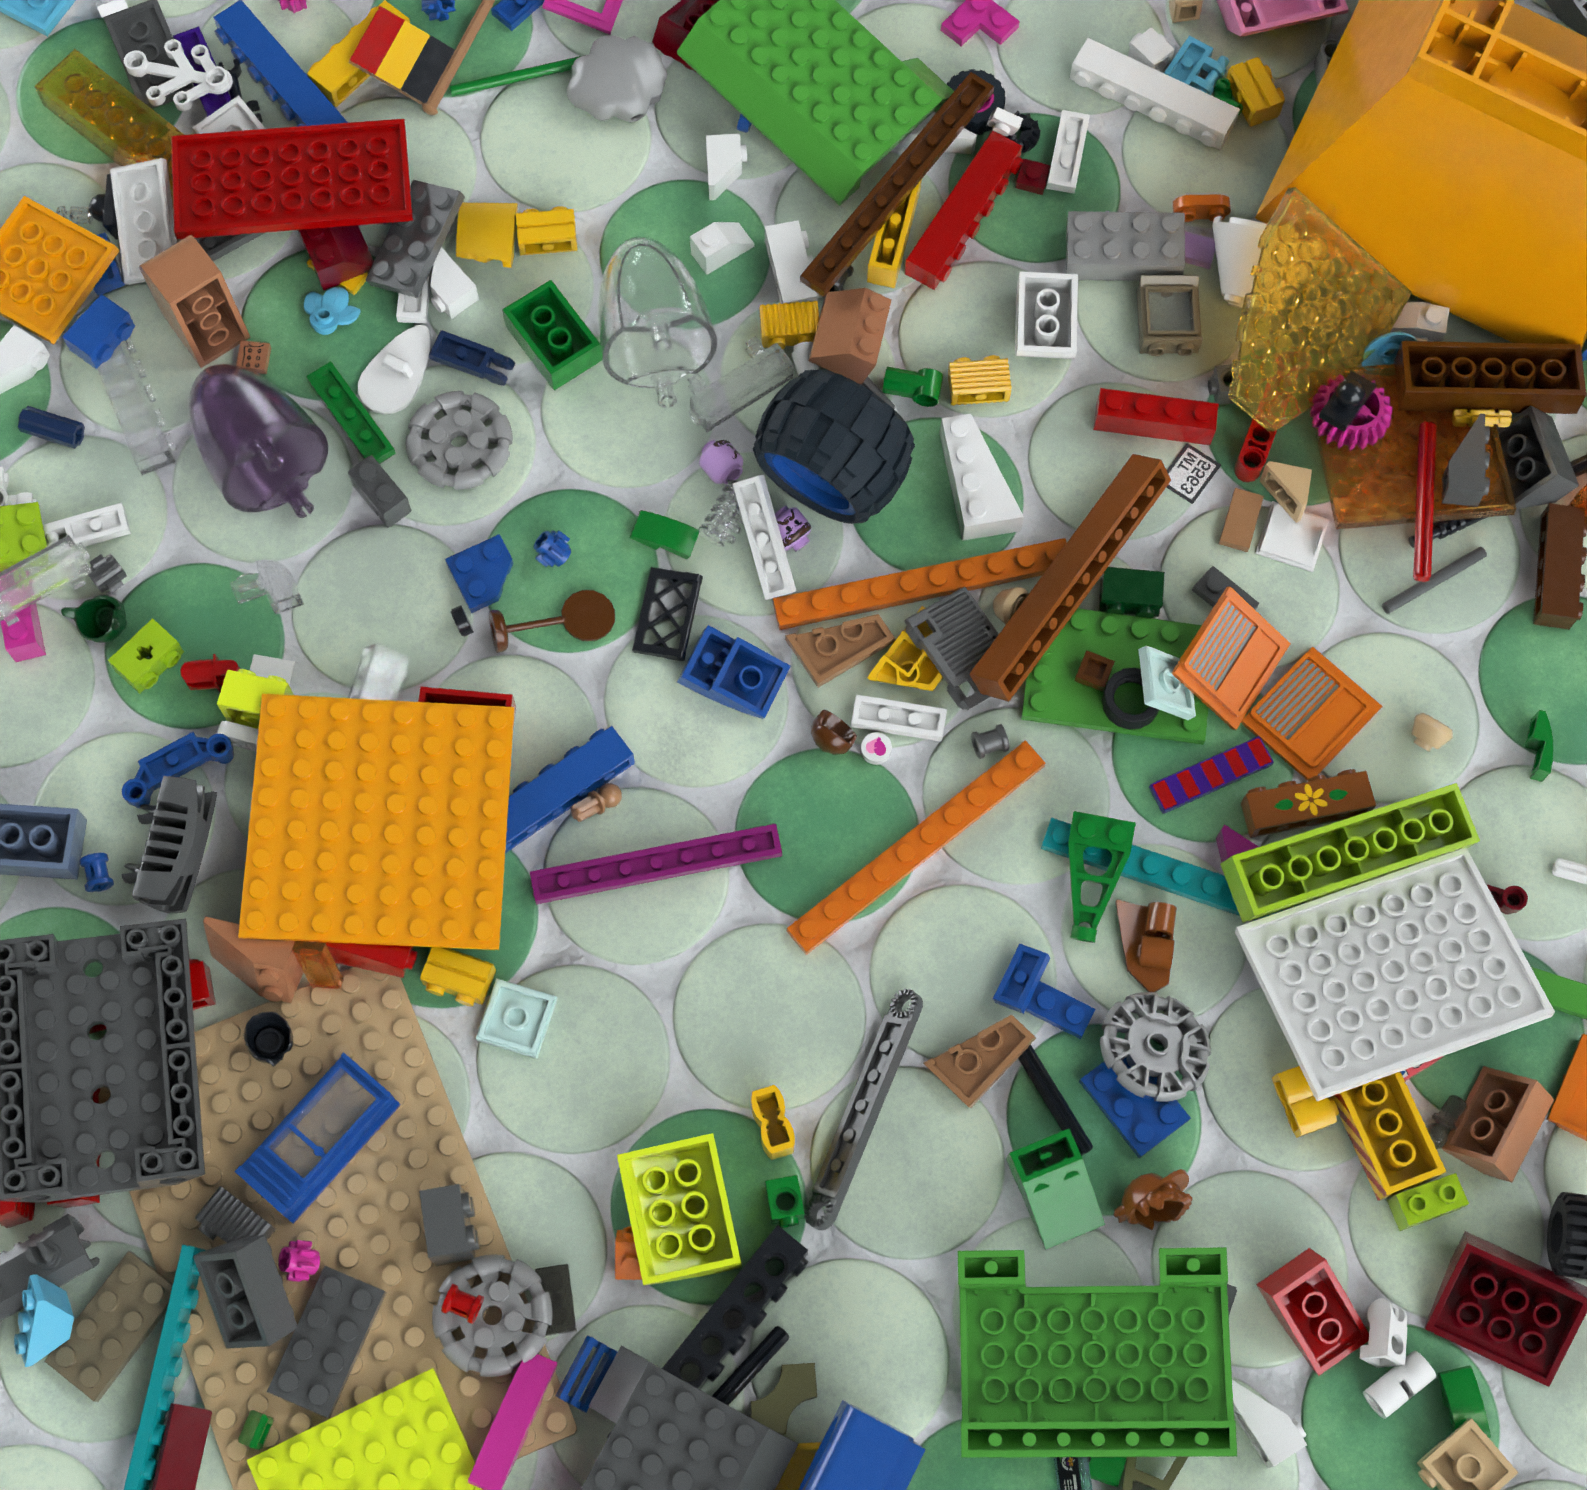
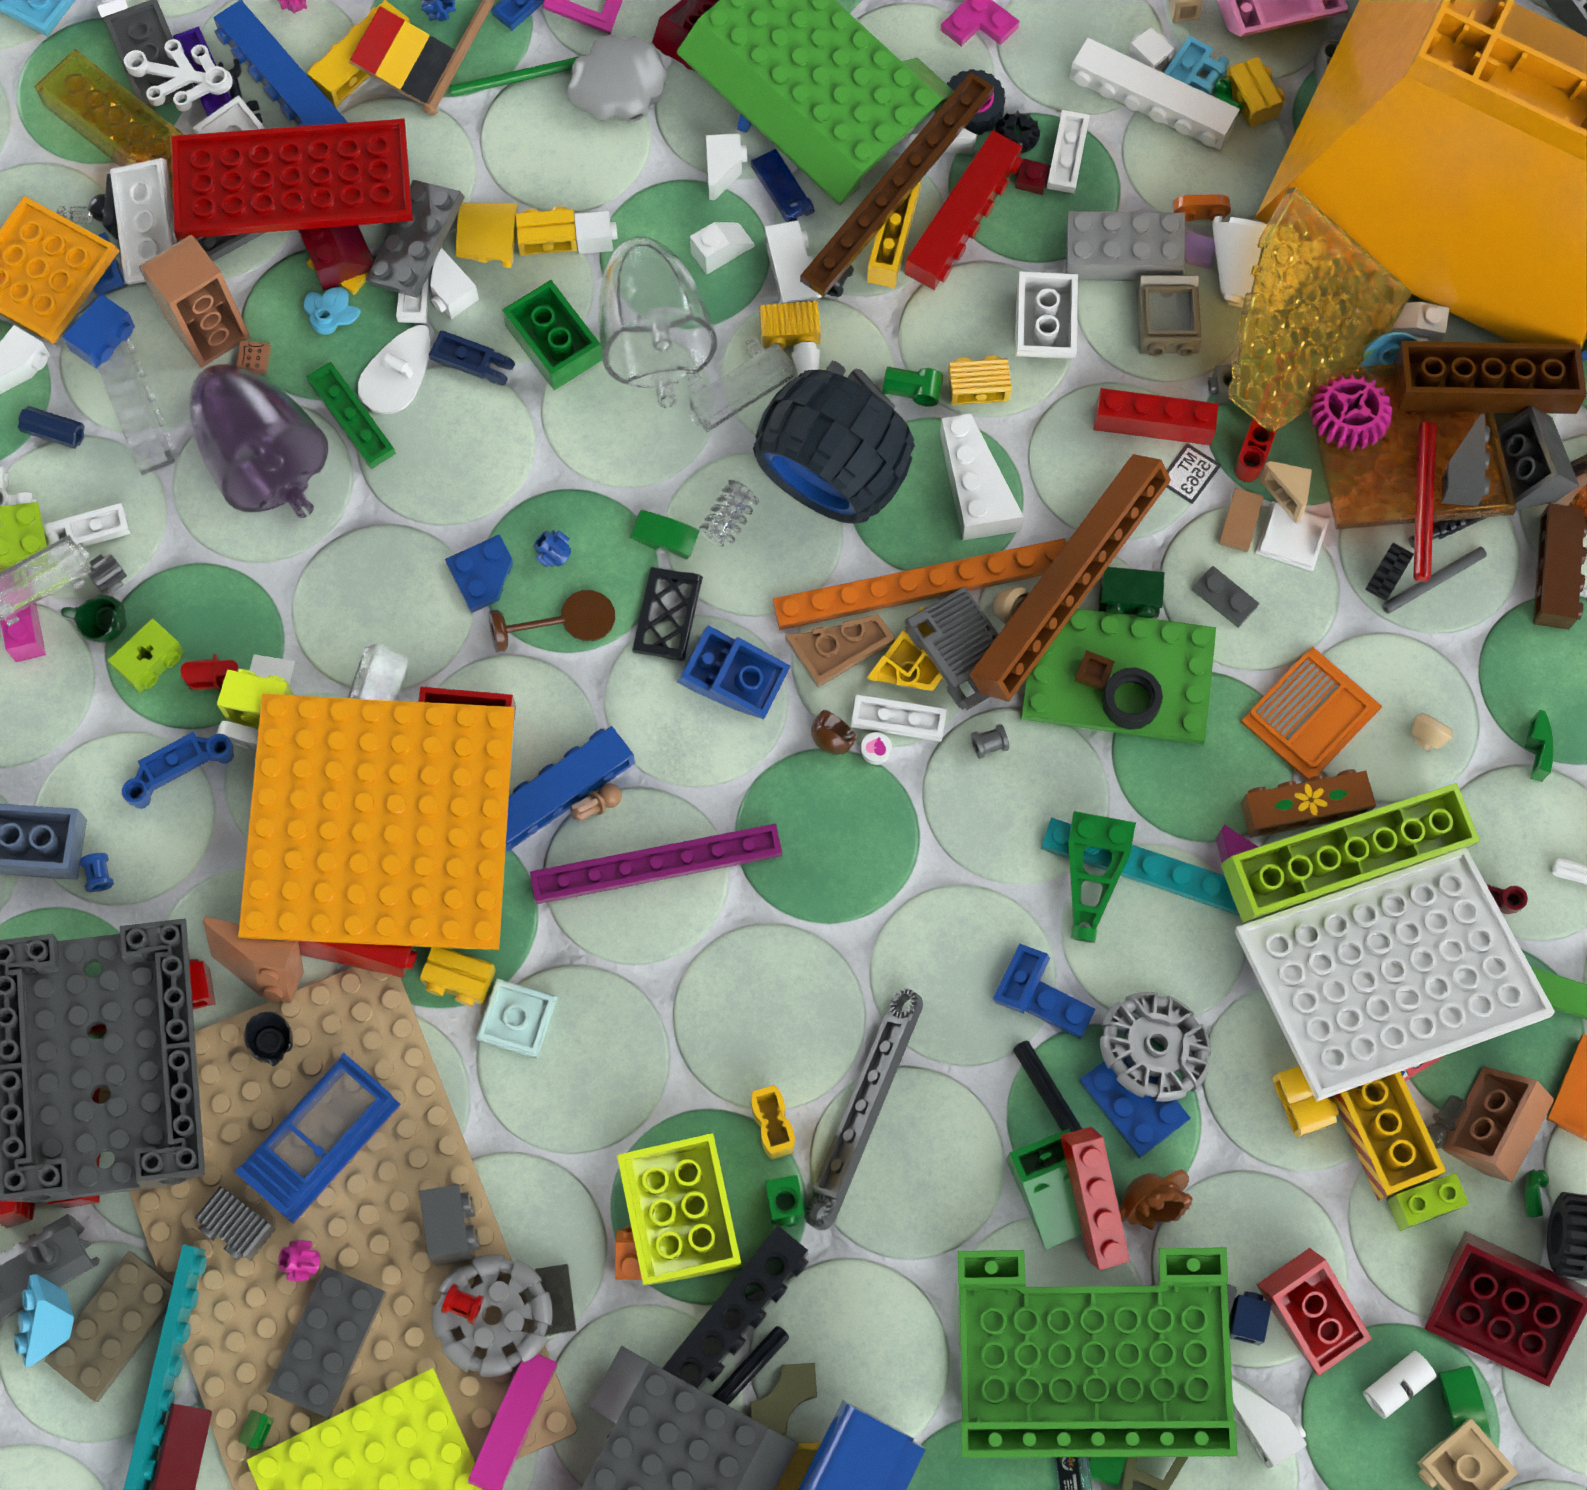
(173, 845): dark grey piece -> none
(246, 1292): dark grey slope -> none
(272, 580): clear brick -> none
(318, 964): clear orange tile -> none
(379, 491): dark grey brick -> none
(454, 424): light grey plate -> none
(462, 621): black tile -> none
(595, 232): none -> white brick
(597, 1378): blue tile -> none
(721, 461): lavender head -> none
(764, 537): white plate -> none
(781, 186): none -> clear blue plate
(793, 528): lavender head -> none
(850, 332): nougat slope -> none
(915, 847): orange plate -> none
(980, 1061): medium nougat wing -> none
(1004, 122): white plate -> none
(1095, 1198): none -> brick
(1148, 941): dark orange panel -> none
(1161, 687): light aqua tile -> none
(1211, 775): tile -> none
(1231, 658): orange piece -> none
(1249, 1318): none -> dark blue brick
(1347, 401): black tile -> none
(1386, 1335): white leg -> none
(1389, 571): none -> black tyre
(1461, 417): yellow axle -> none
(1532, 1193): none -> green arm

